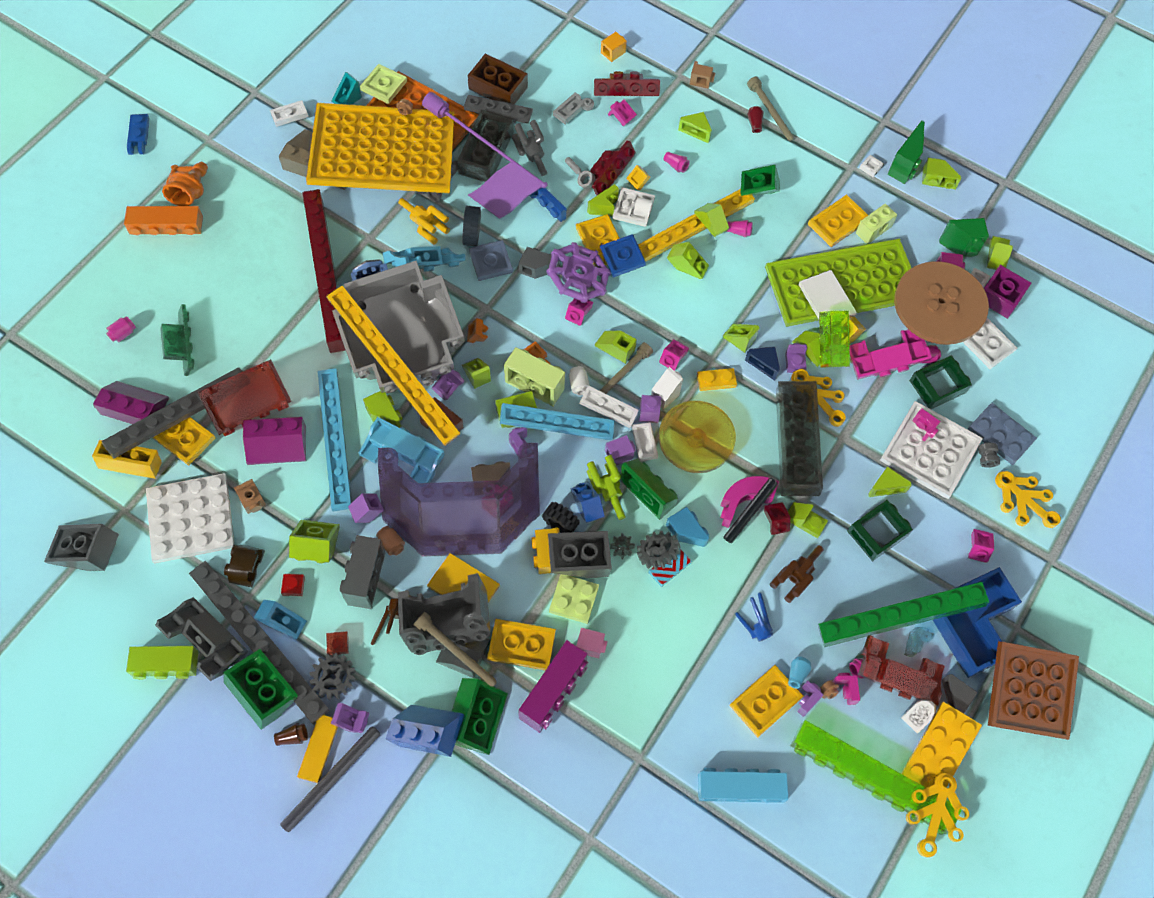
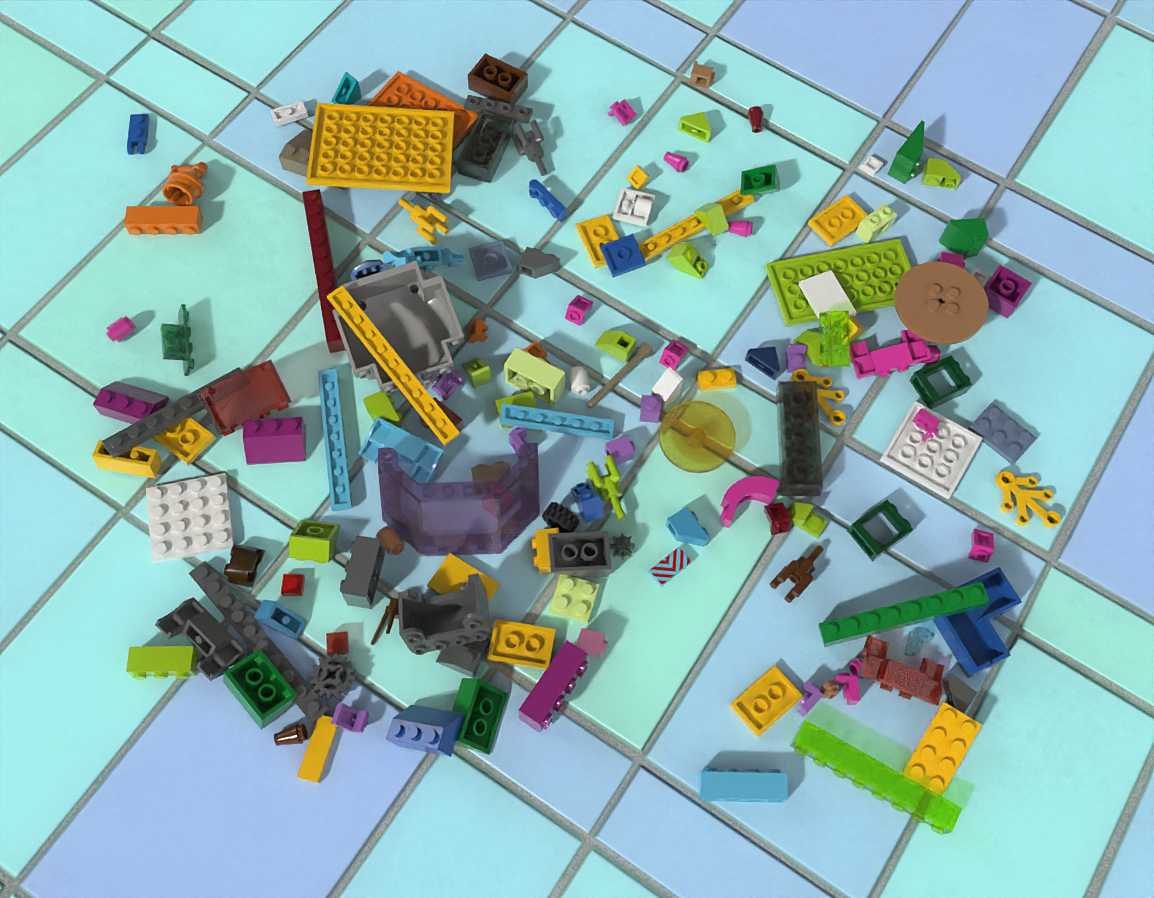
(82, 547): dark grey slope -> none
(250, 496): medium nougat brick -> none
(330, 779): dark grey axle -> none
(365, 508): medium lavender brick -> none
(383, 83): yellowish green plate -> none
(404, 107): medium nougat plate -> none
(425, 623): dark tan piece -> none
(471, 225): black wheel -> none
(506, 186): medium lavender flag -> none
(572, 107): light grey hinge -> none
(574, 279): medium lavender plate -> none
(582, 175): light grey piece -> none
(603, 203): lime slope -> none
(608, 406): white plate -> none
(610, 166): dark red bracket -> none
(613, 46): light orange brick -> none
(626, 85): dark red bracket -> none
(644, 441): white tile -> none
(648, 487): green slope -> none
(658, 550): dark grey gear -> none
(742, 335): lime slope -> none
(750, 510): black axle -> none
(755, 85): dark tan piece -> none
(762, 629): blue plant -> none
(799, 671): medium azure cone -> none
(889, 484): lime slope -> none
(920, 714): white rock -> none
(938, 812): yellow plant -> none
(989, 455): dark grey wheel -> none
(990, 345): white tile -> none
(999, 252): lime slope -> none
(1033, 690): dark orange plate -> none

